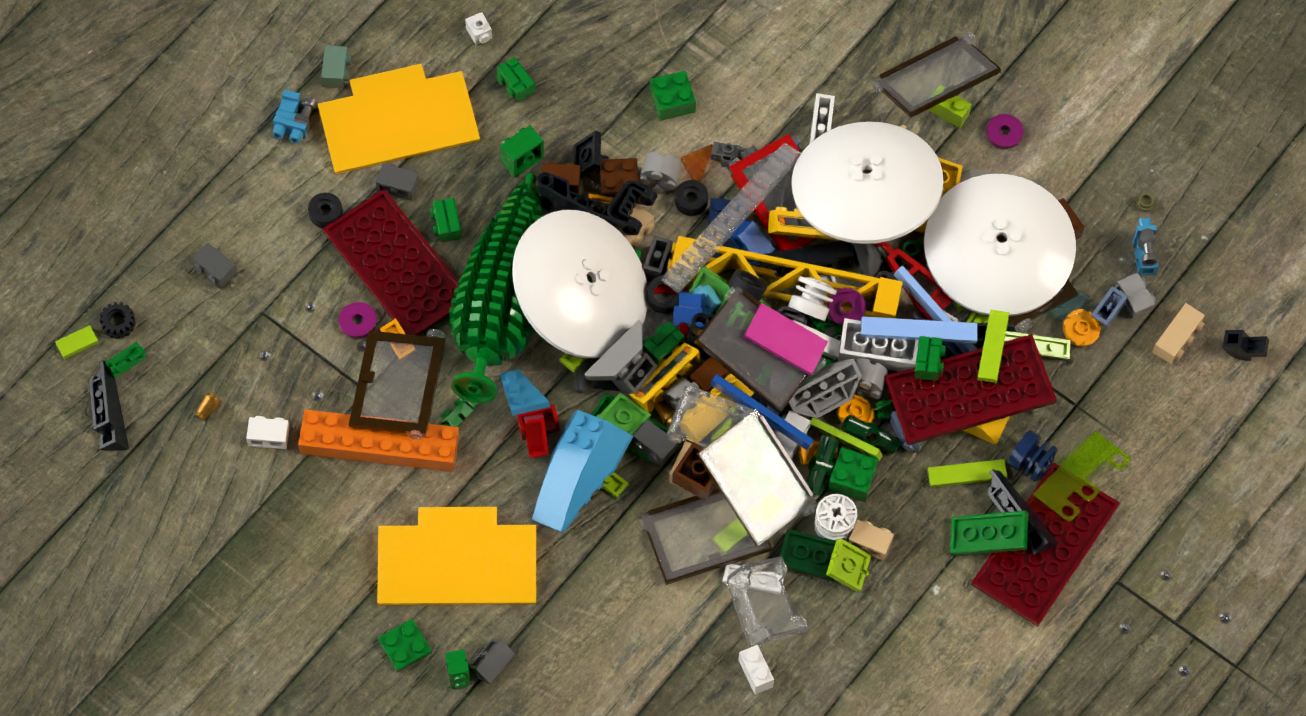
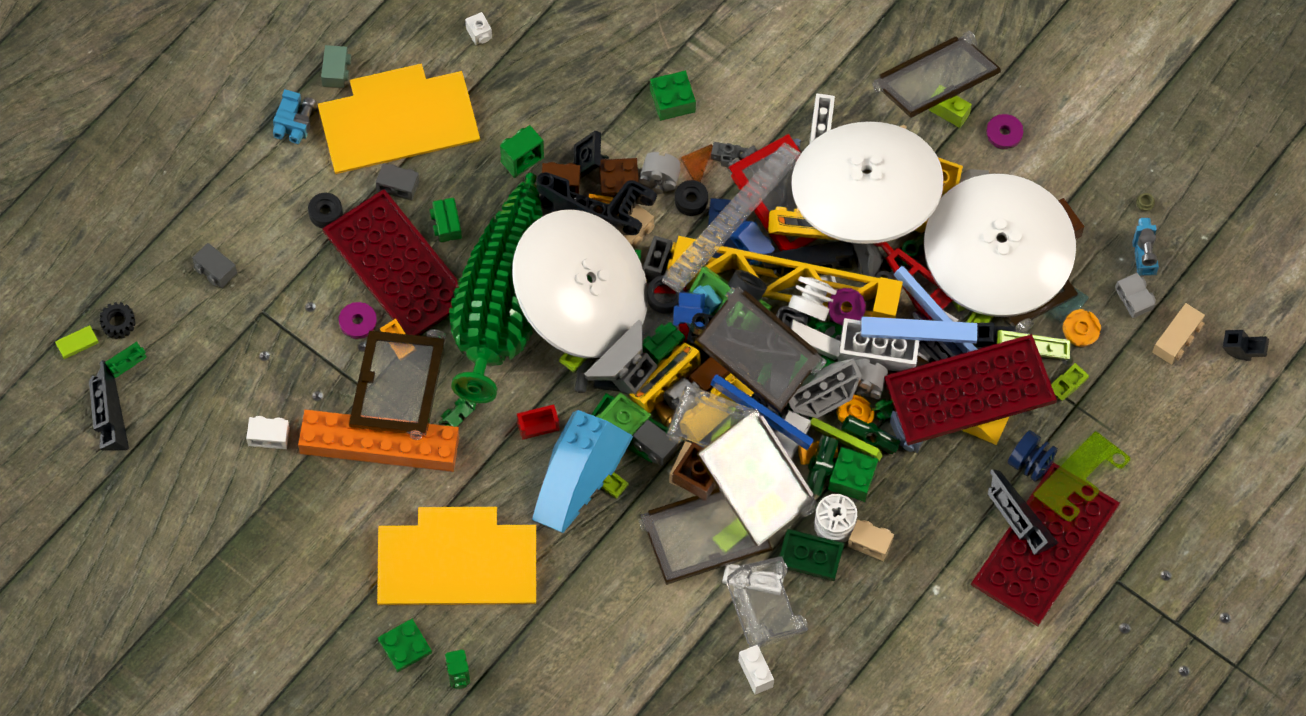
(207, 406): pearl gold cone -> none
(491, 660): dark grey hinge -> none
(516, 79): green brick -> none
(521, 393): dark azure wing -> none
(536, 435): red panel -> none
(785, 339): dark pink tile -> none
(848, 565): lime plate -> none
(928, 358): green brick -> none
(964, 473): lime tile -> none
(989, 533): green tile -> none
(993, 346): lime tile -> none
(1069, 382): none -> lime slope
(1109, 306): sand blue slope -> none

